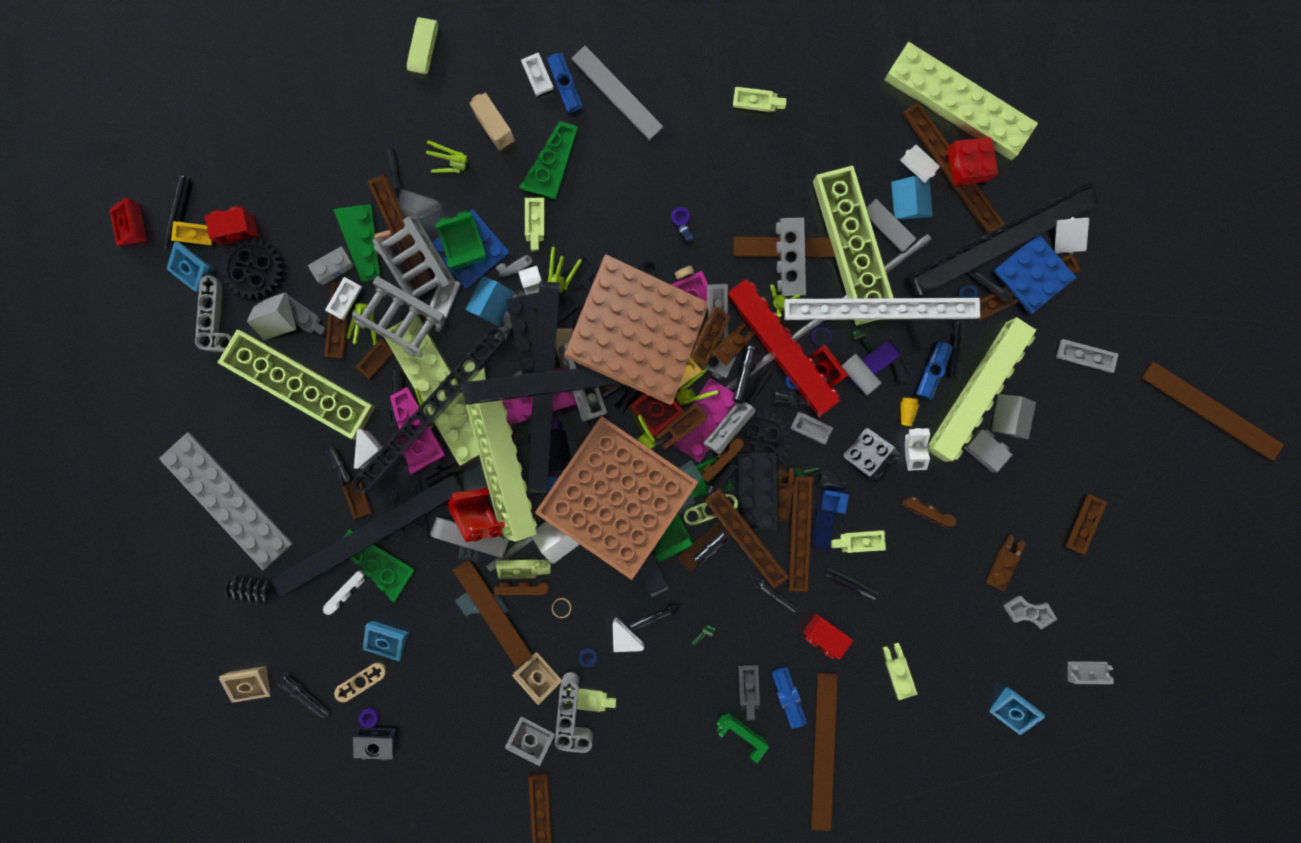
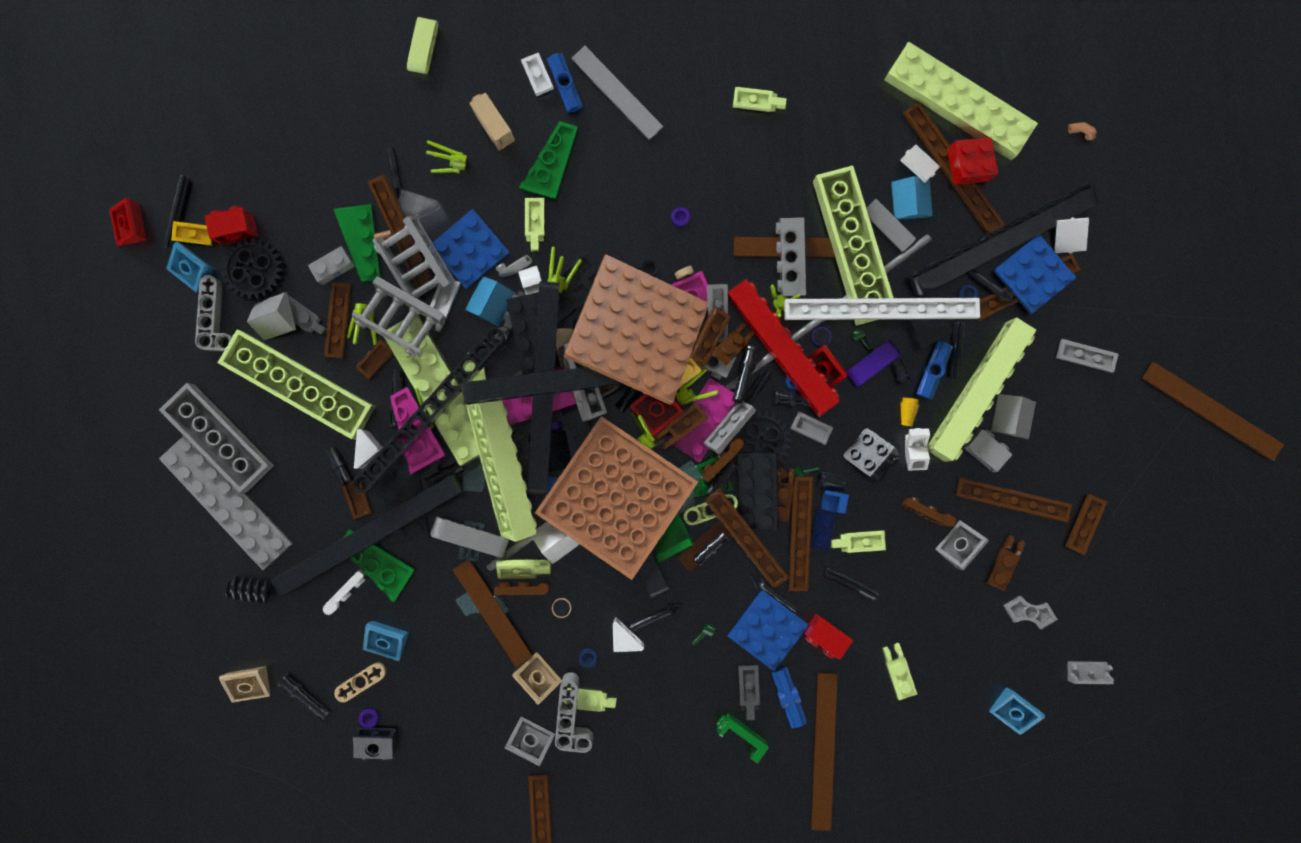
(216, 437): none -> light grey brick
(343, 298): white plate -> none
(461, 240): green panel -> none
(474, 515): red panel -> none
(686, 233): dark blue tile -> none
(767, 630): none -> blue plate
(861, 374): light grey pin -> none
(961, 545): none -> light grey slope
(1013, 500): none -> reddish brown tile
(1083, 127): none -> nougat arm

